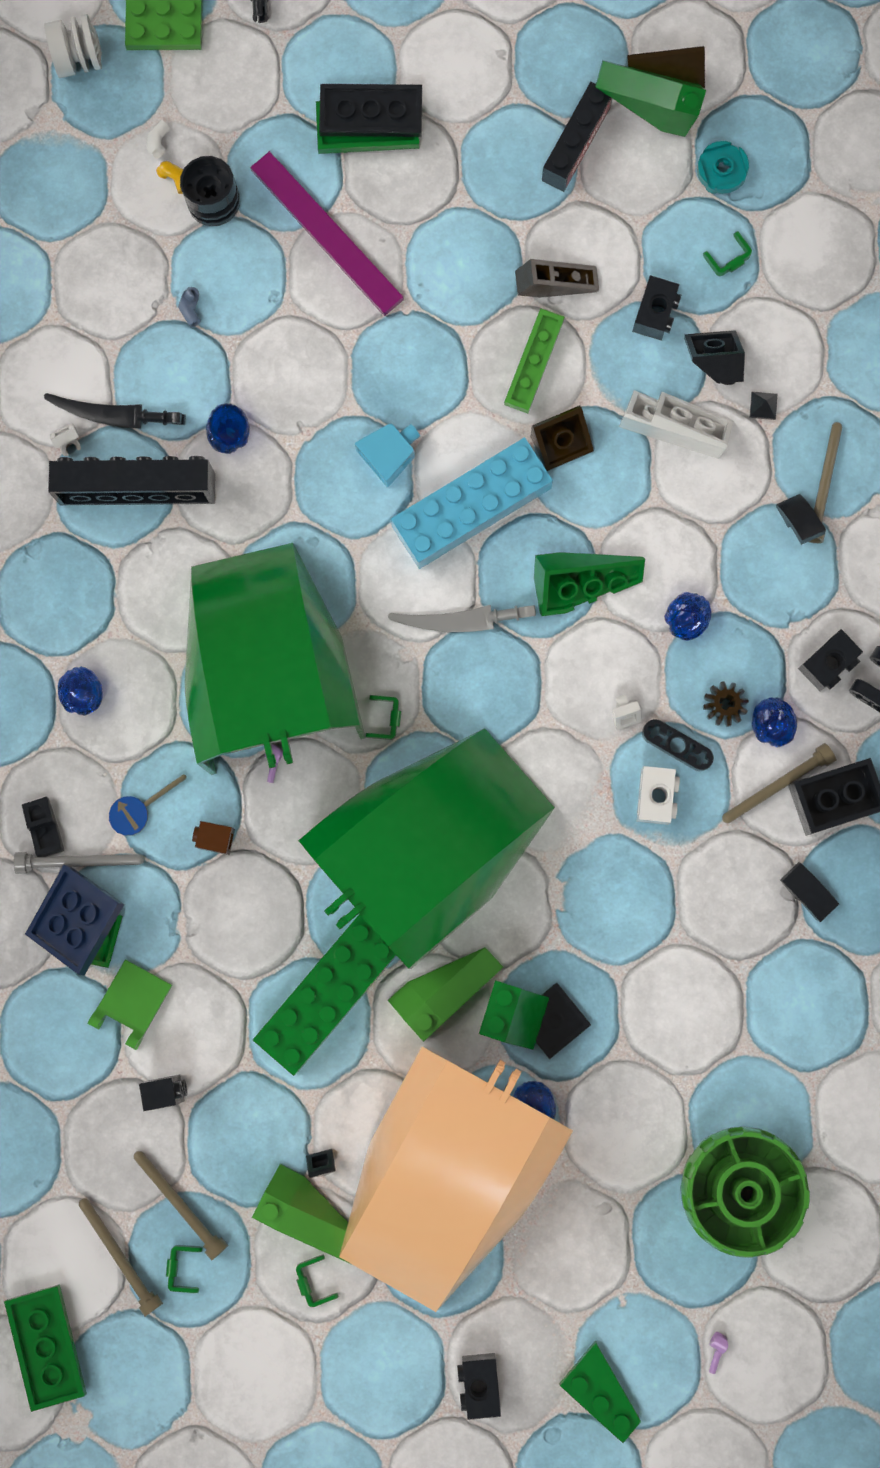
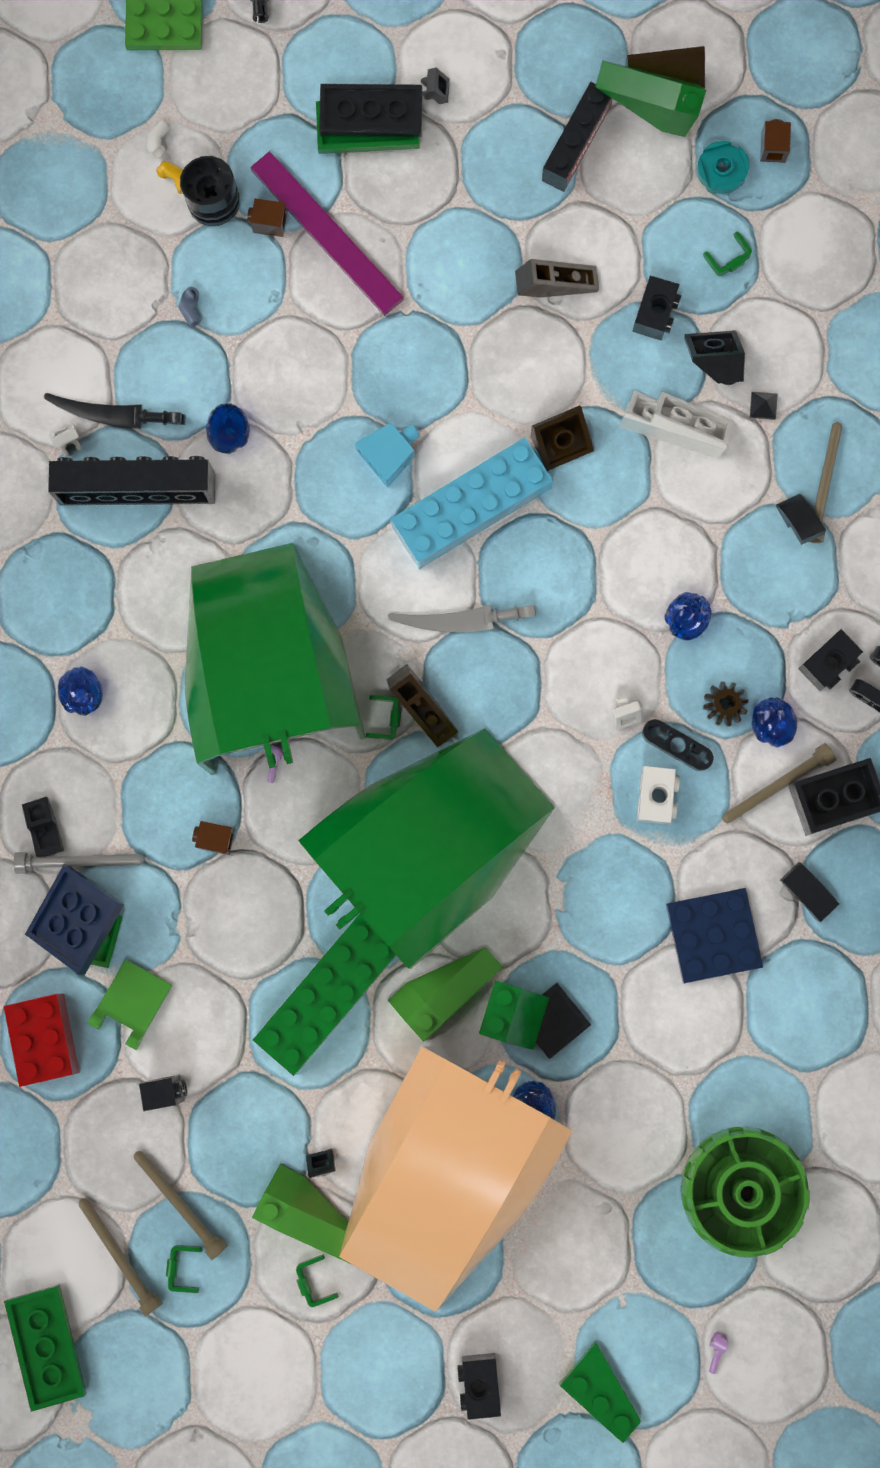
(41, 1039): none -> red brick
(73, 46): white wheel -> none
(130, 814): blue piece -> none
(267, 217): none -> reddish brown brick
(421, 705): none -> dark brown slope
(437, 86): none -> black tile
(534, 361): bright green plate -> none
(574, 578): green wedge -> none
(714, 935): none -> dark blue plate
(775, 141): none -> reddish brown brick

